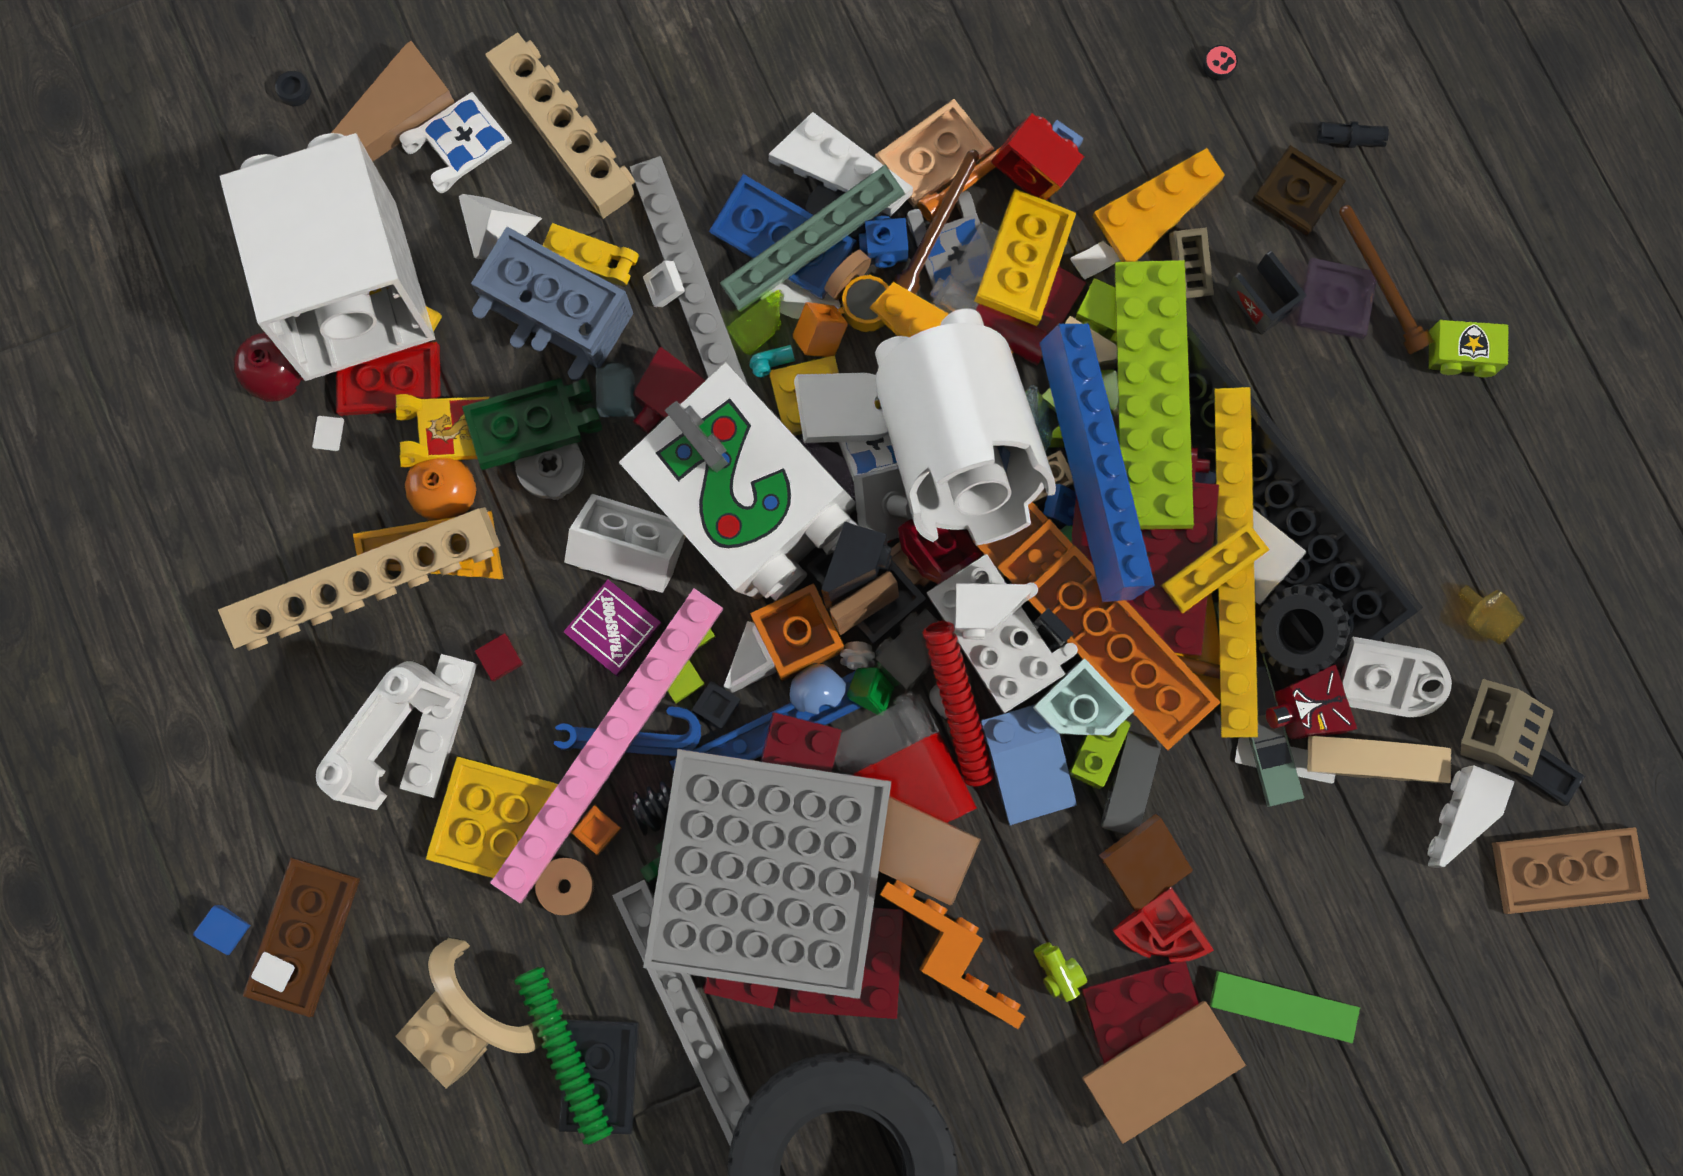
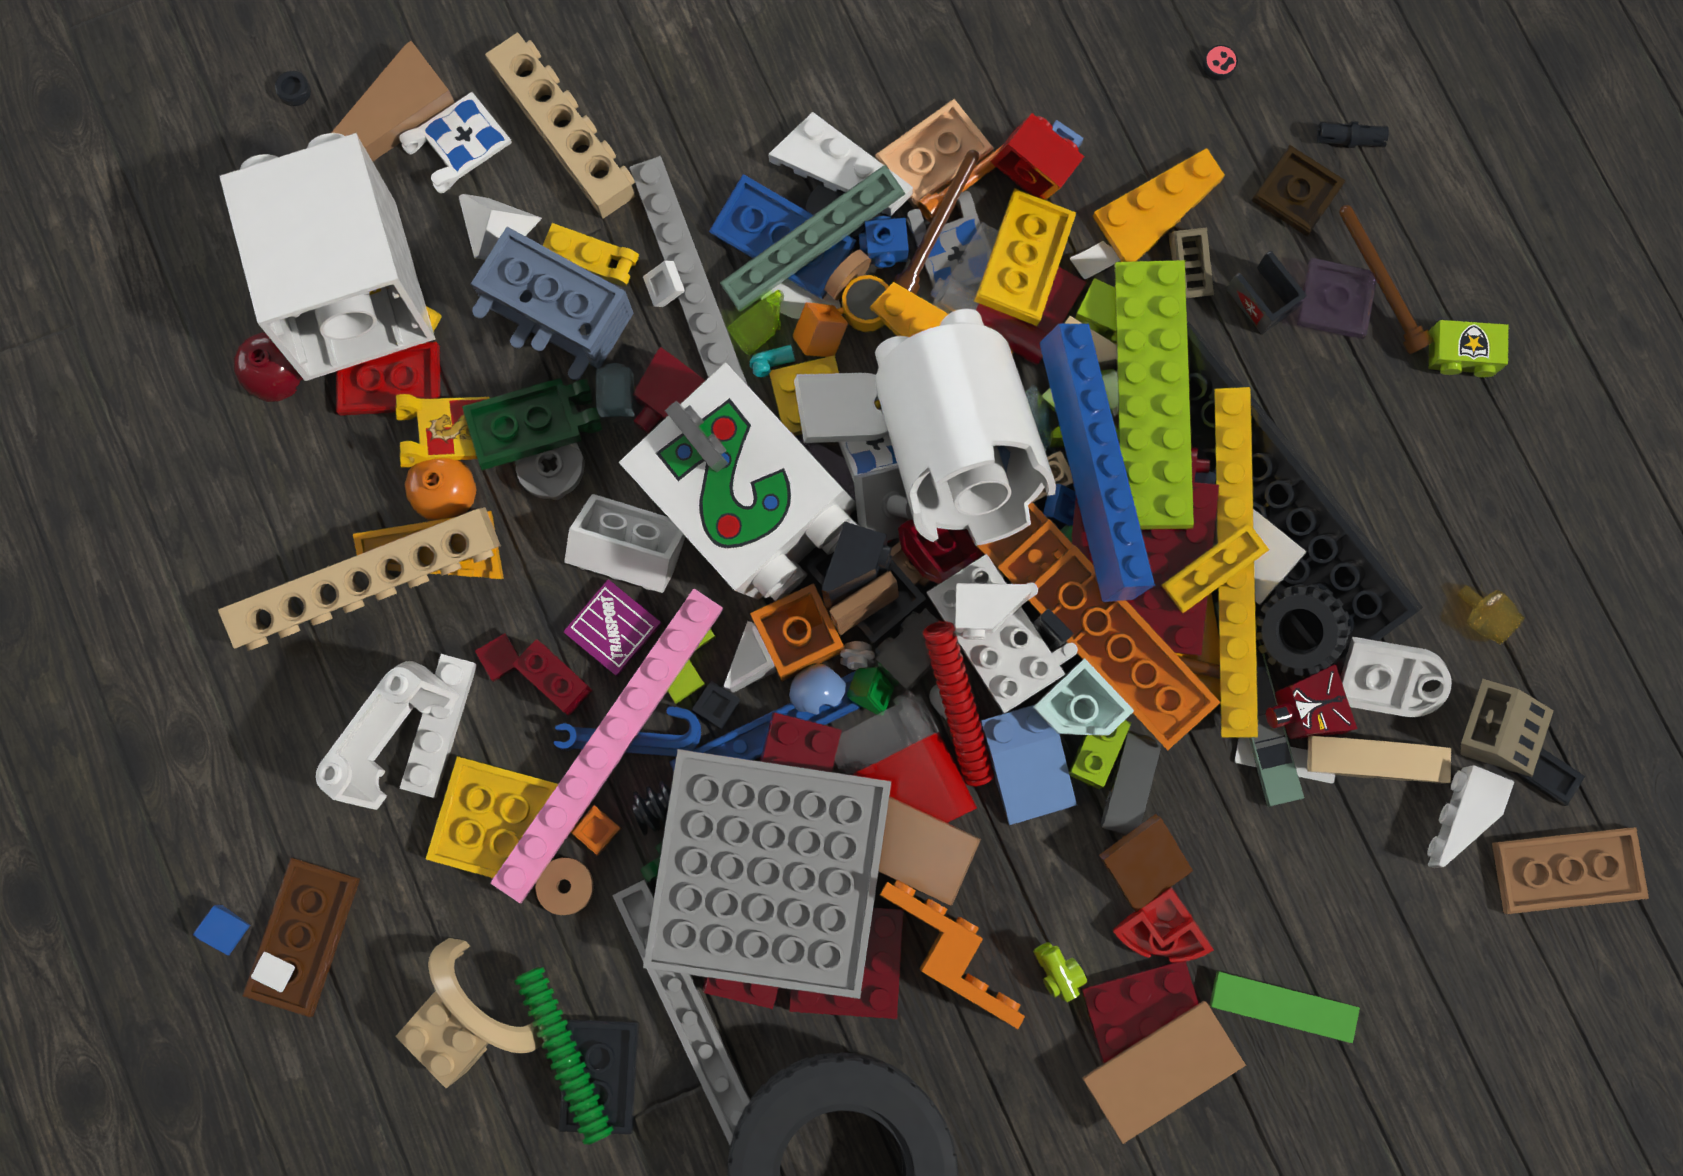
(328, 433): white sticker -> none
(552, 677): none -> dark red hinge

